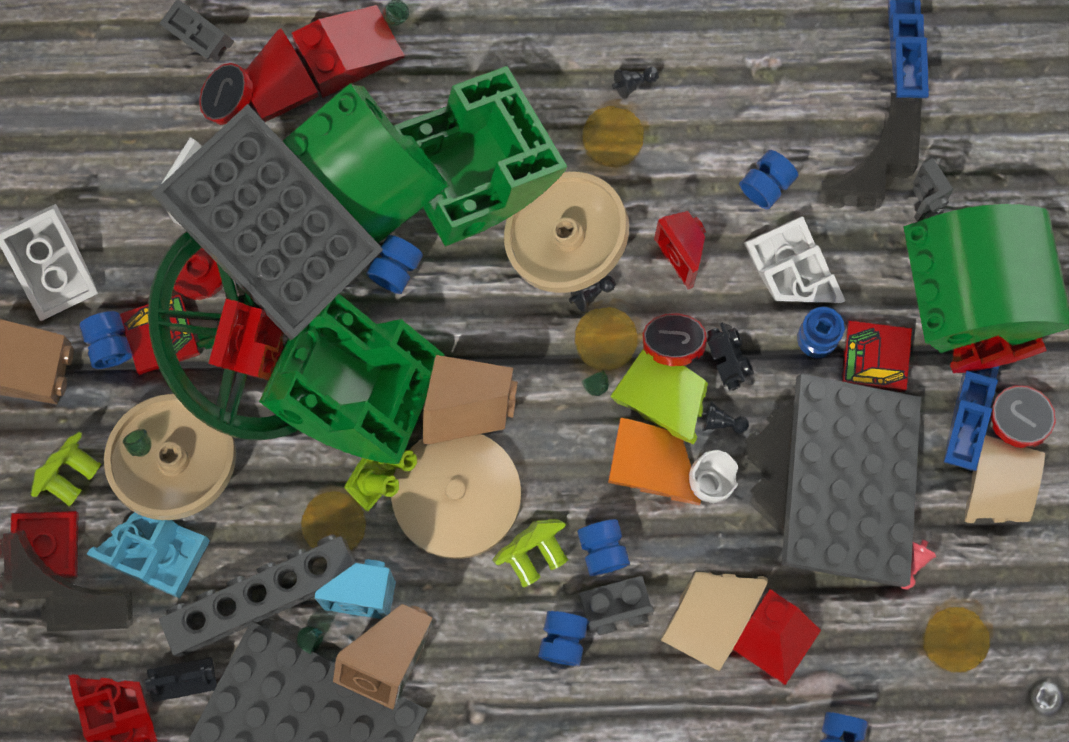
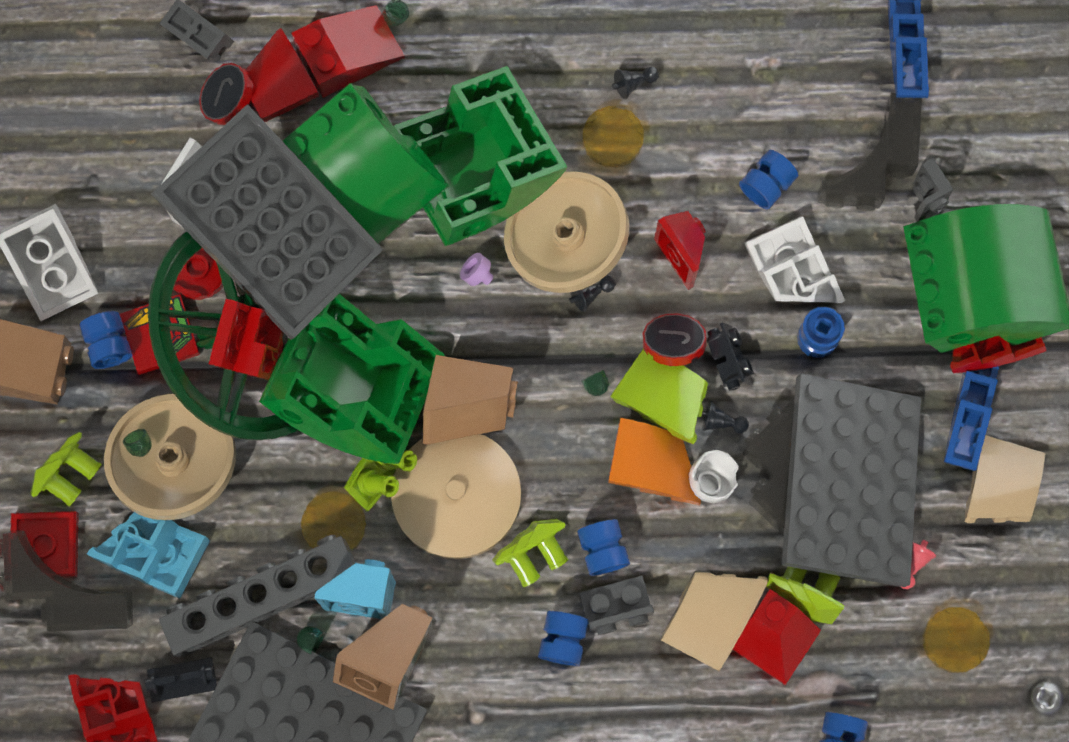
(392, 267): blue wheel -> none
(476, 270): none -> lavender tile
(606, 338): clear yellow tile -> none
(812, 601): none -> lime connector
(877, 356): tile -> none
(1022, 416): tile -> none

